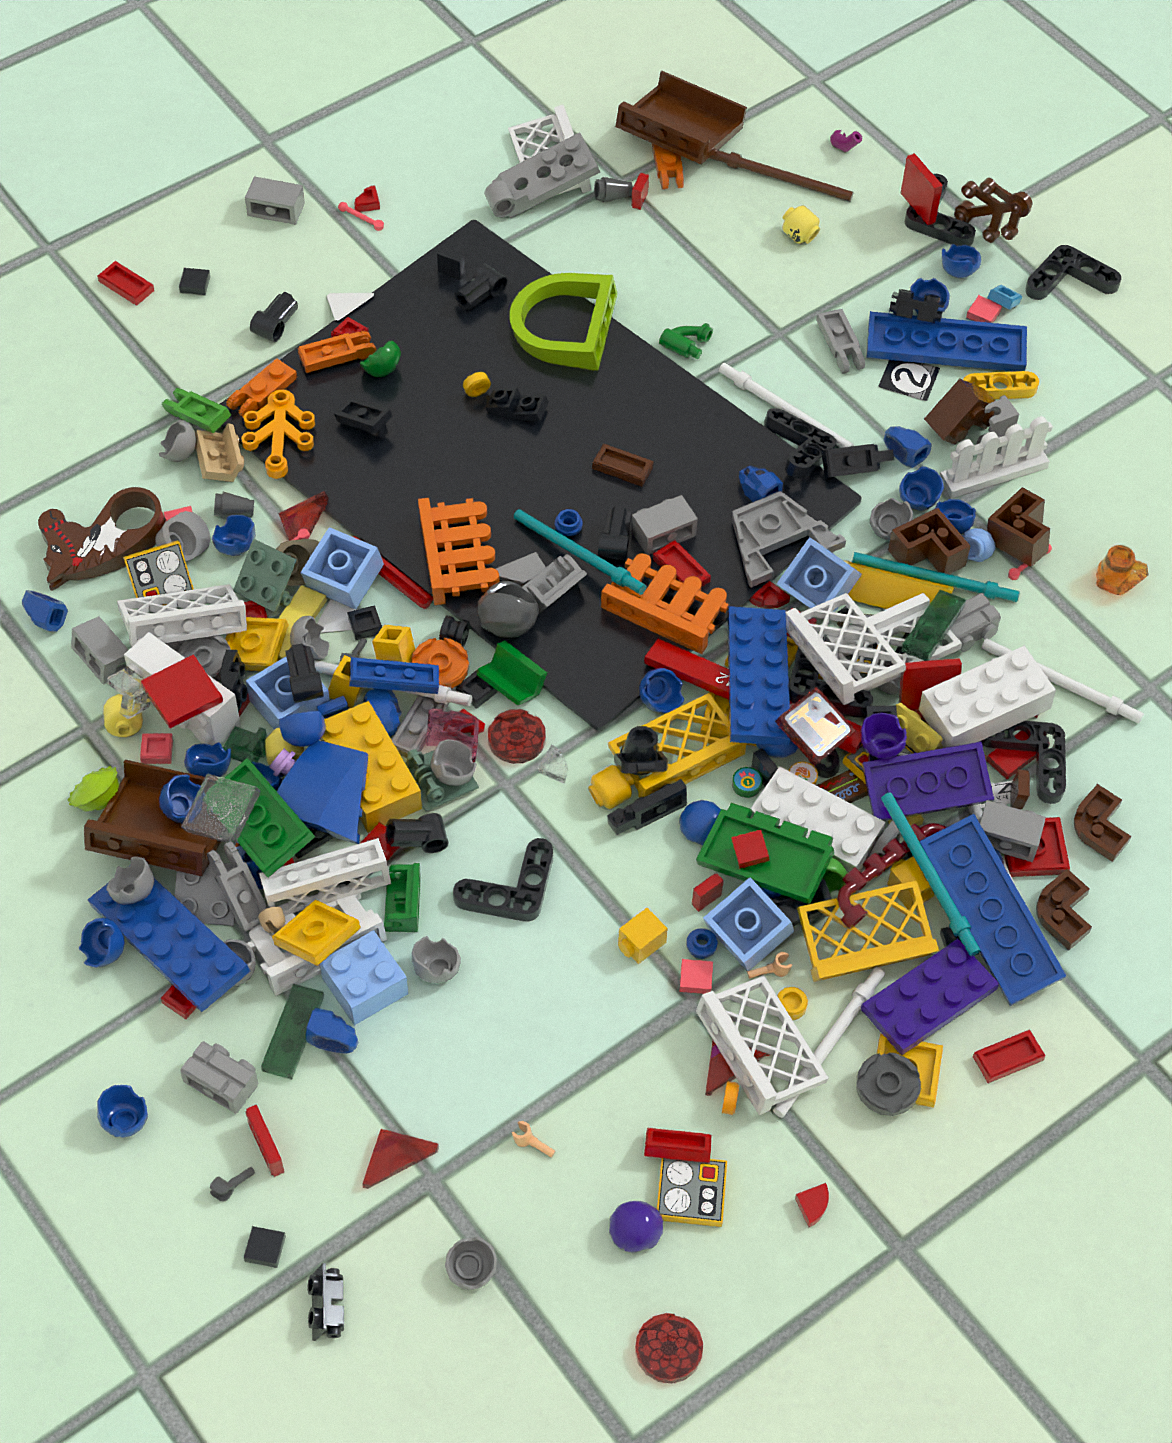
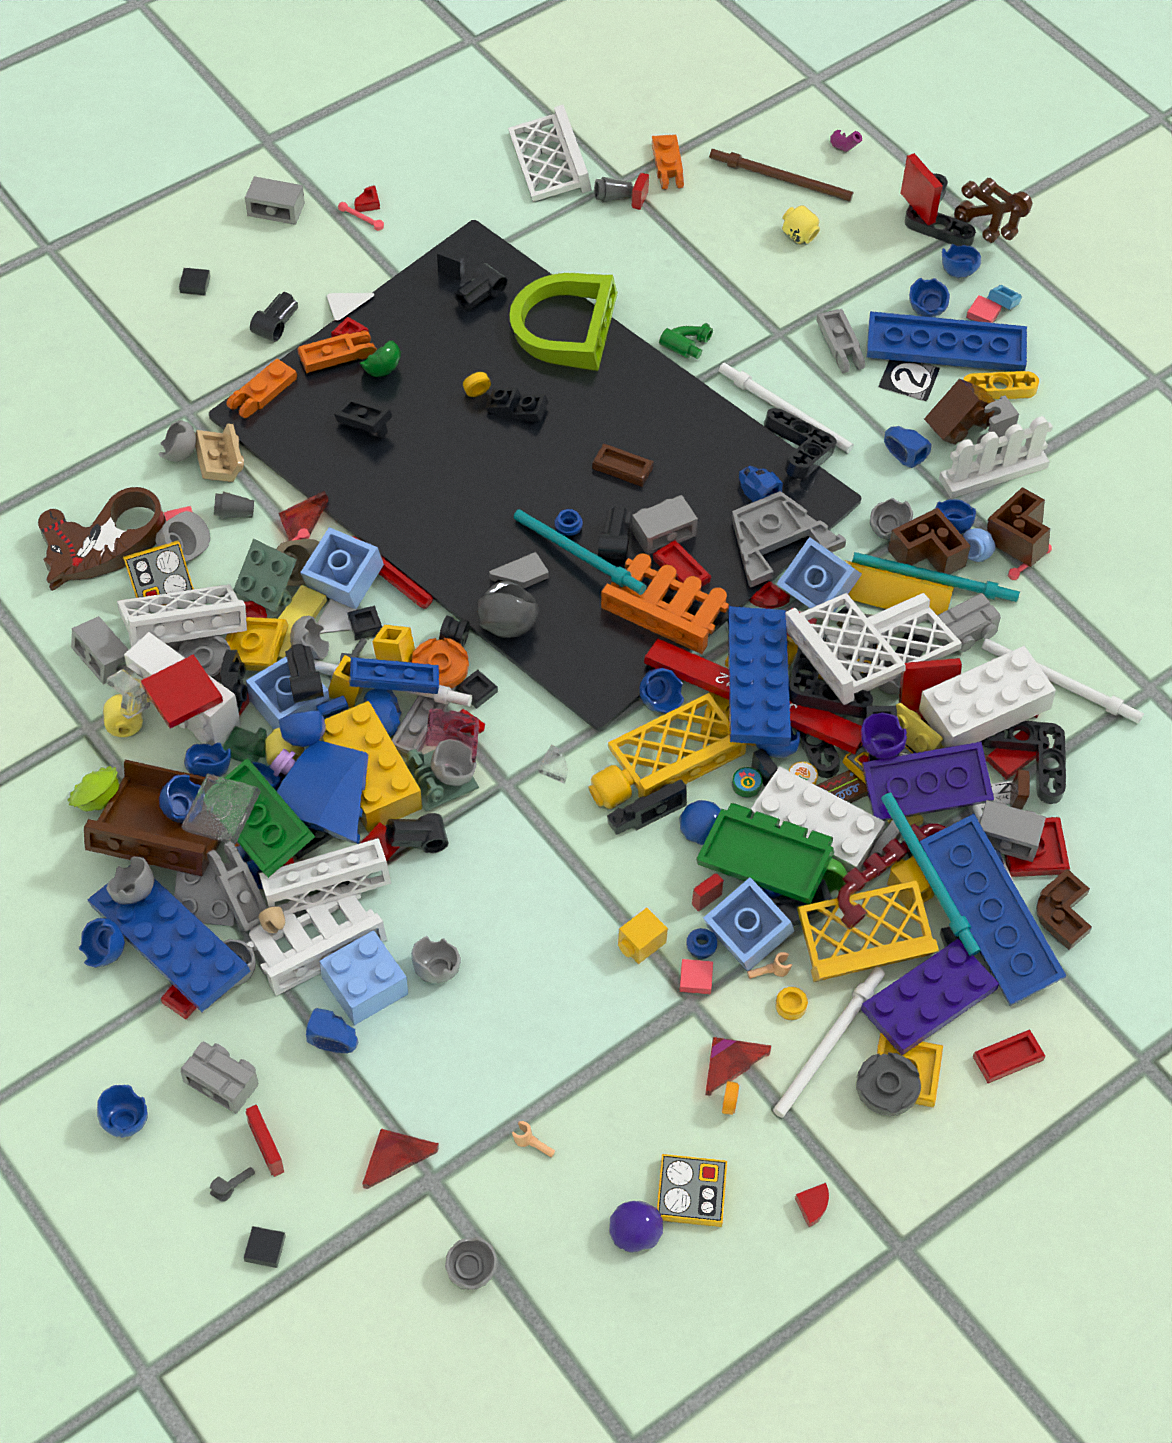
(44, 610): blue rock -> none
(125, 283): red tile -> none
(156, 748): coral tile -> none
(197, 410): bright green hinge -> none
(234, 536): blue hair -> none
(281, 403): light orange plant -> none
(290, 1032): clear green tile -> none
(316, 932): yellow tile -> none
(323, 1316): hinge -> none
(403, 898): green hinge -> none
(459, 558): orange fence -> none
(508, 201): light grey hinge -> none
(513, 674): green panel -> none
(516, 736): clear red tile -> none
(522, 893): black beam -> none
(554, 581): light grey hinge -> none
(640, 753): black piece -> none
(669, 1348): clear red tile -> none
(678, 1145): red tile -> none
(683, 118): reddish brown panel -> none
(736, 1047): white fence -> none
(750, 849): red tile -> none
(815, 726): tile -> none
(854, 460): black hinge -> none
(907, 302): black hinge -> none
(921, 488): blue hair -> none
(933, 625): clear green tile -> none
(1071, 265): black beam -> none
(1093, 825): reddish brown plate -> none
(1117, 569): clear orange piece -> none

